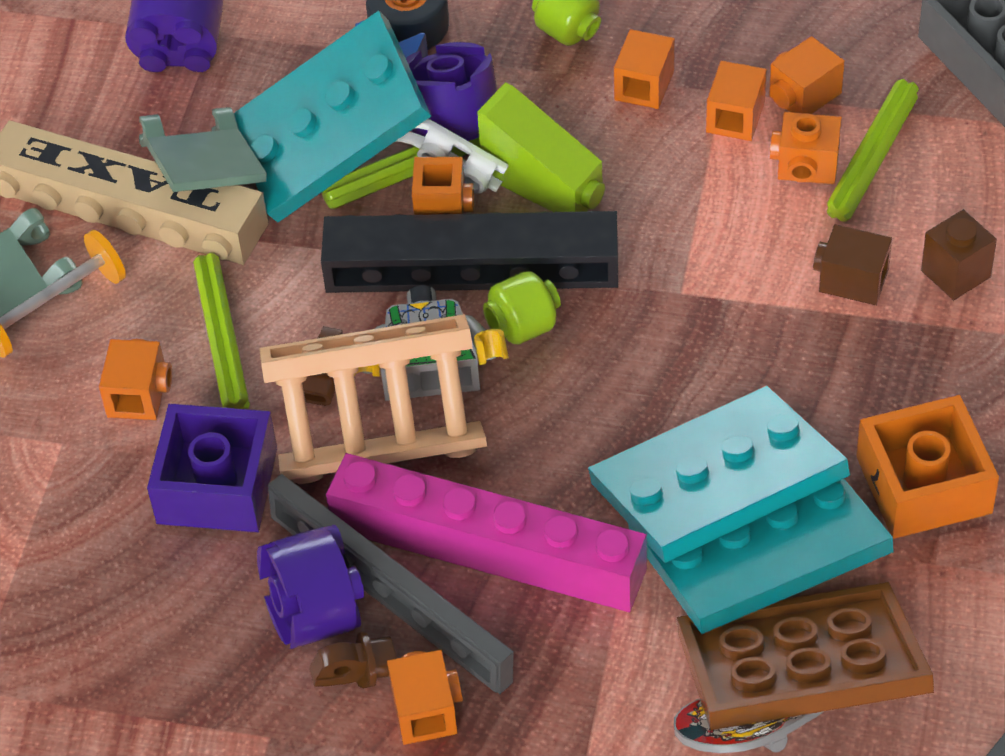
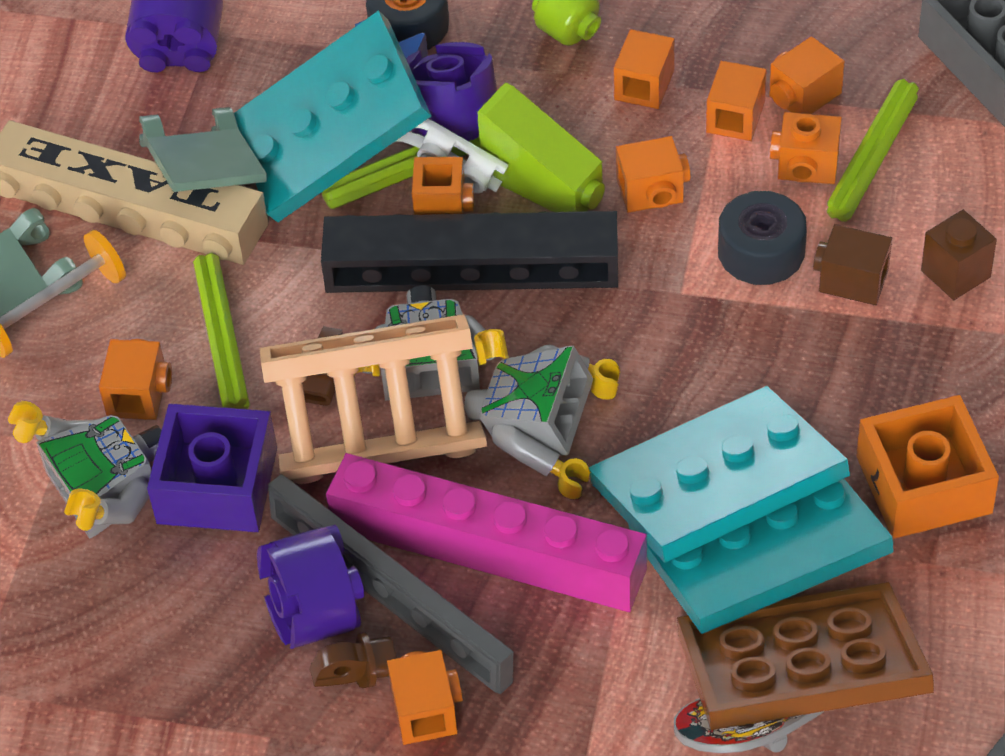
(91, 464): none -> torso
(522, 307): lime head -> none
(538, 406): none -> light grey torso
(651, 174): none -> orange brick
(762, 237): none -> black wheel

